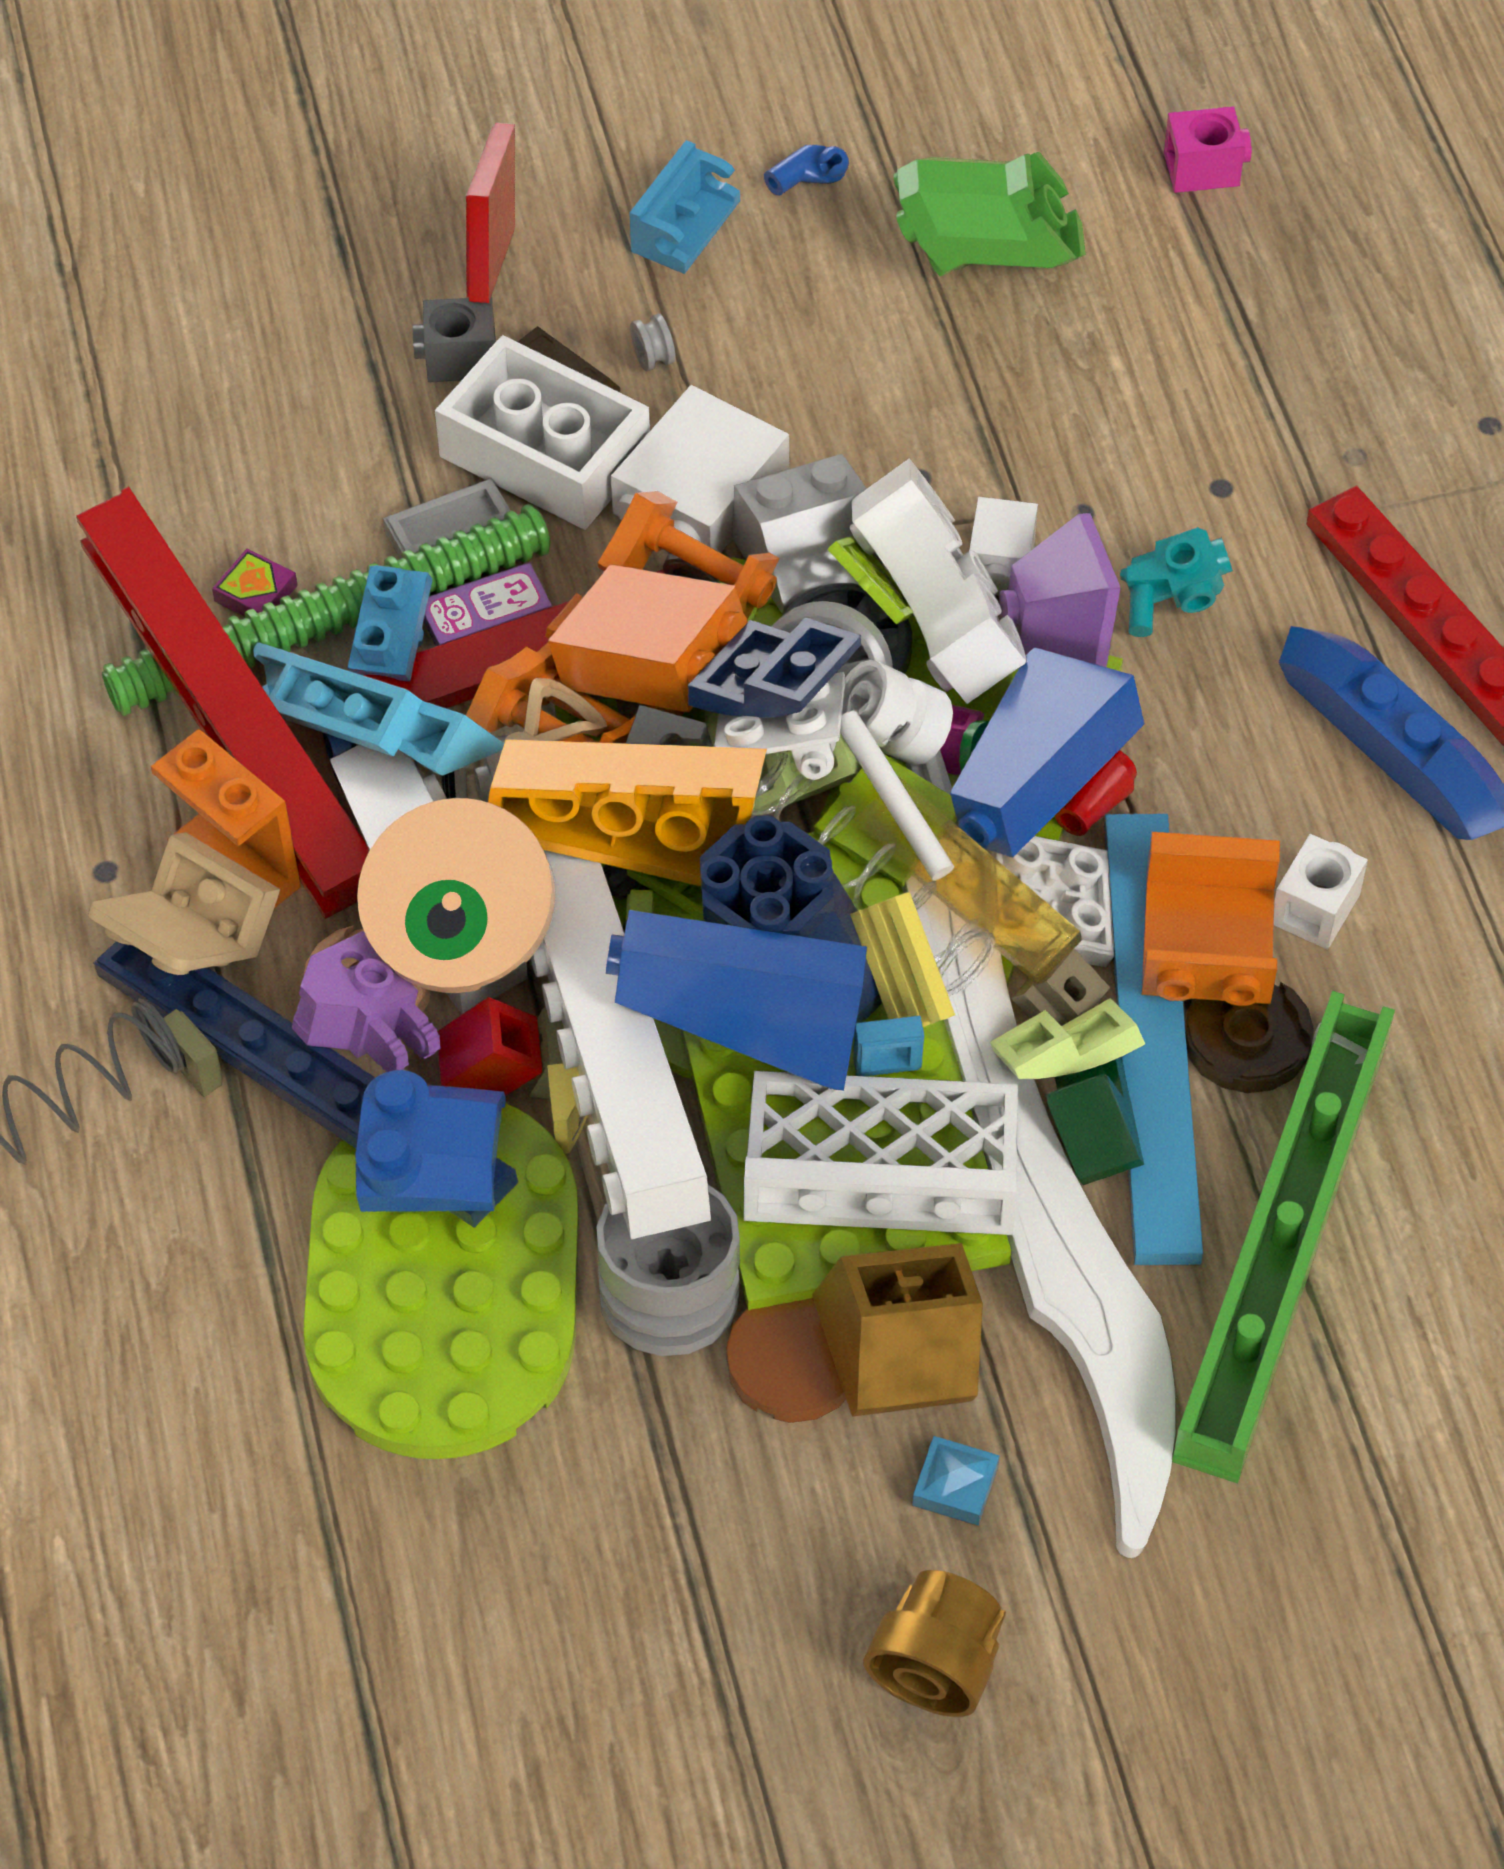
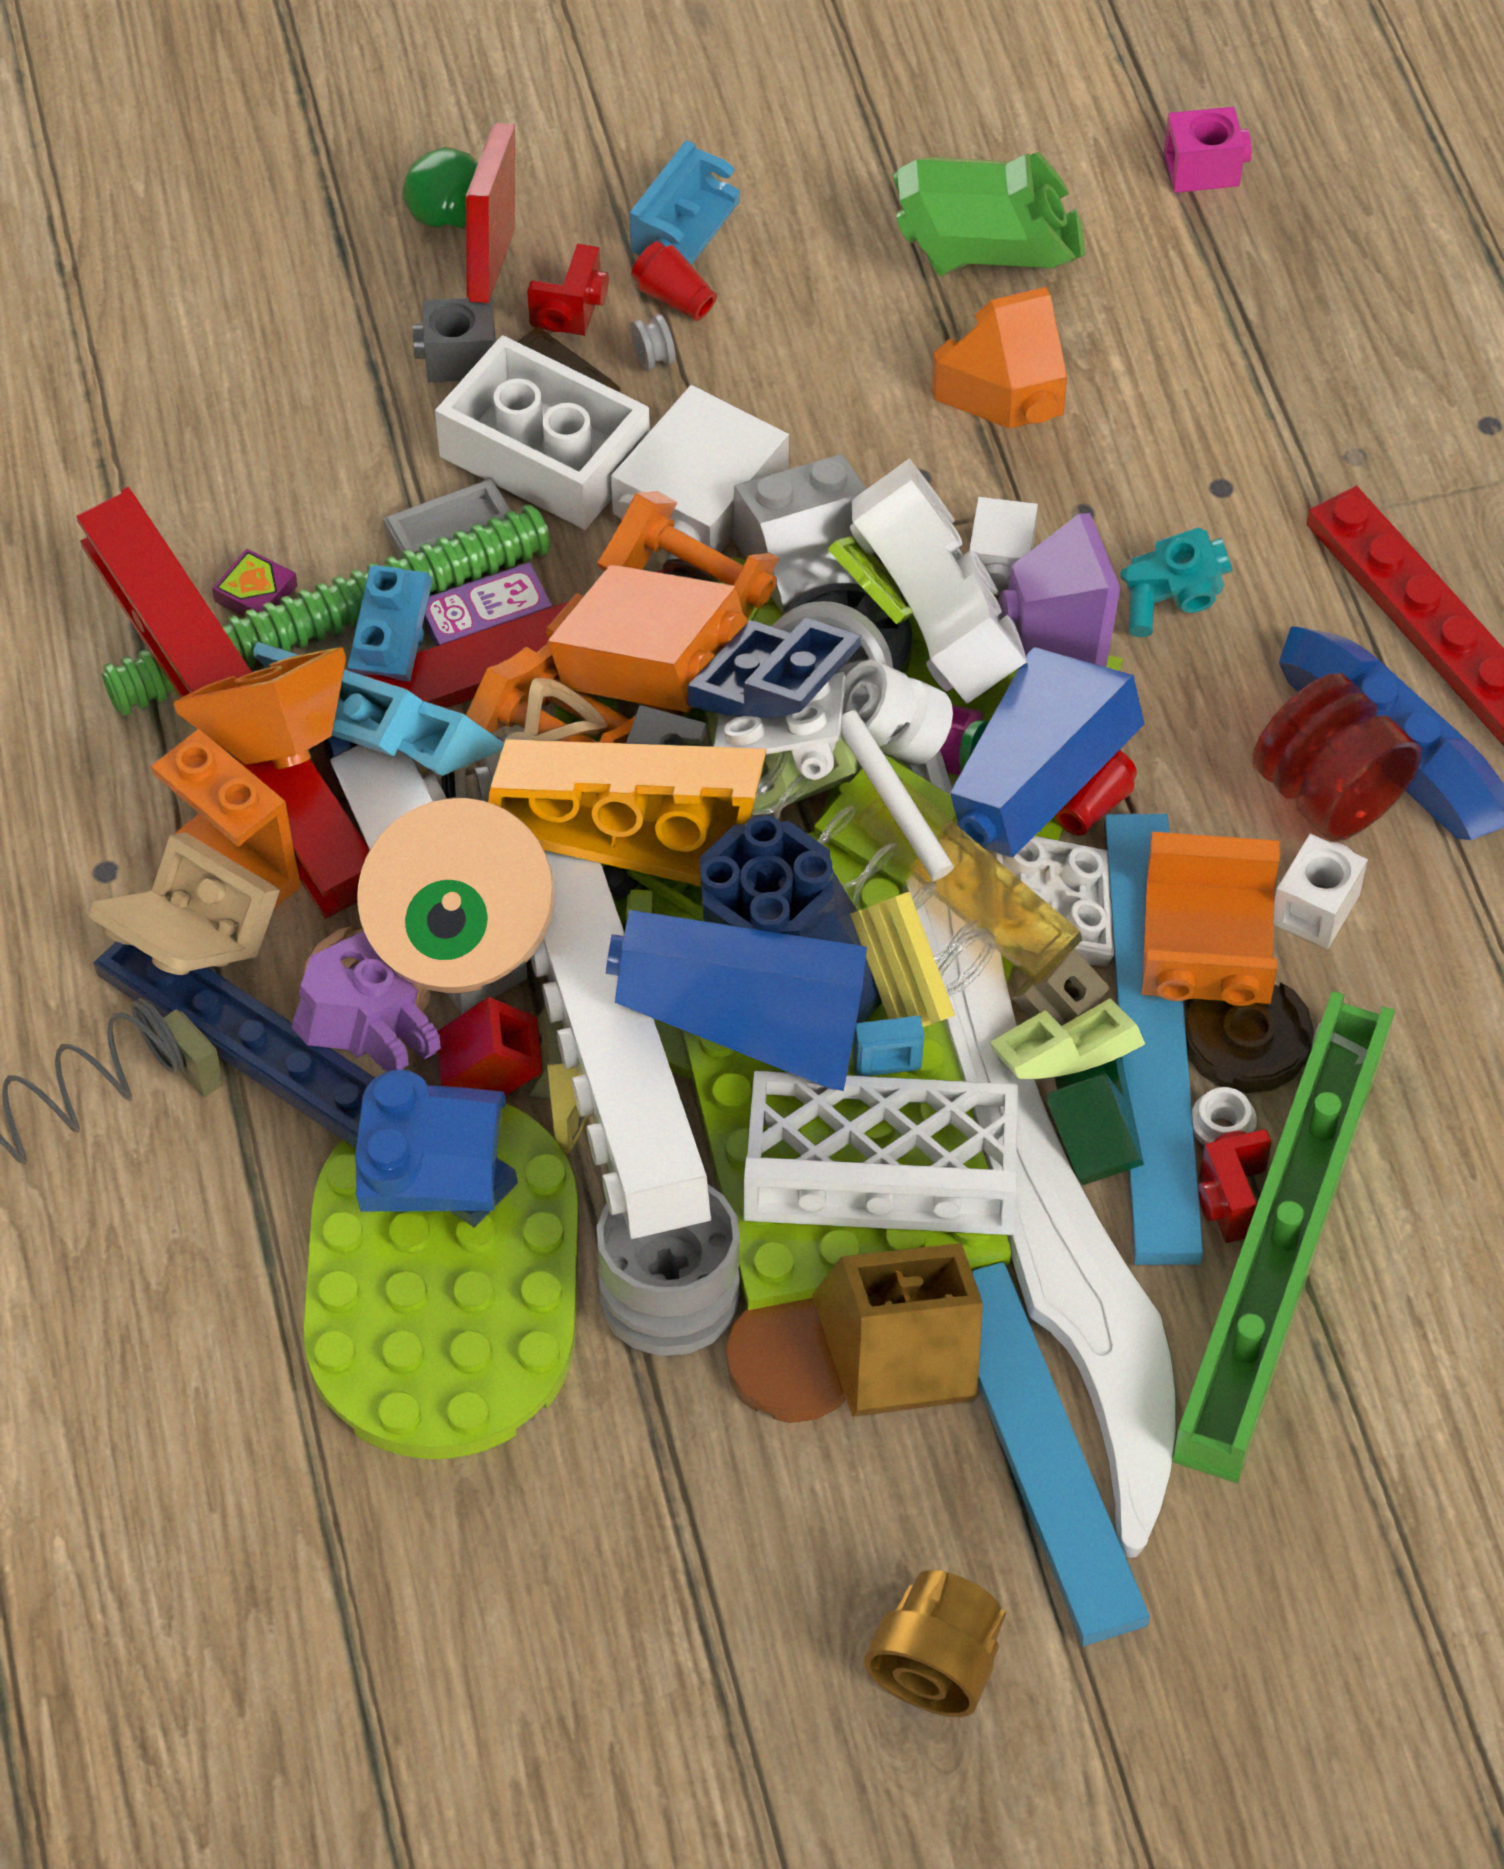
(271, 710): none -> orange slope
(438, 187): none -> green hair
(570, 305): none -> red bracket
(673, 281): none -> red cone
(809, 165): blue arm -> none
(955, 1480): dark azure tile -> none
(1007, 365): none -> orange slope
(1052, 1469): none -> dark azure tile
(1222, 1104): none -> white plate
(1224, 1185): none -> red bracket
(1336, 757): none -> clear red wheel

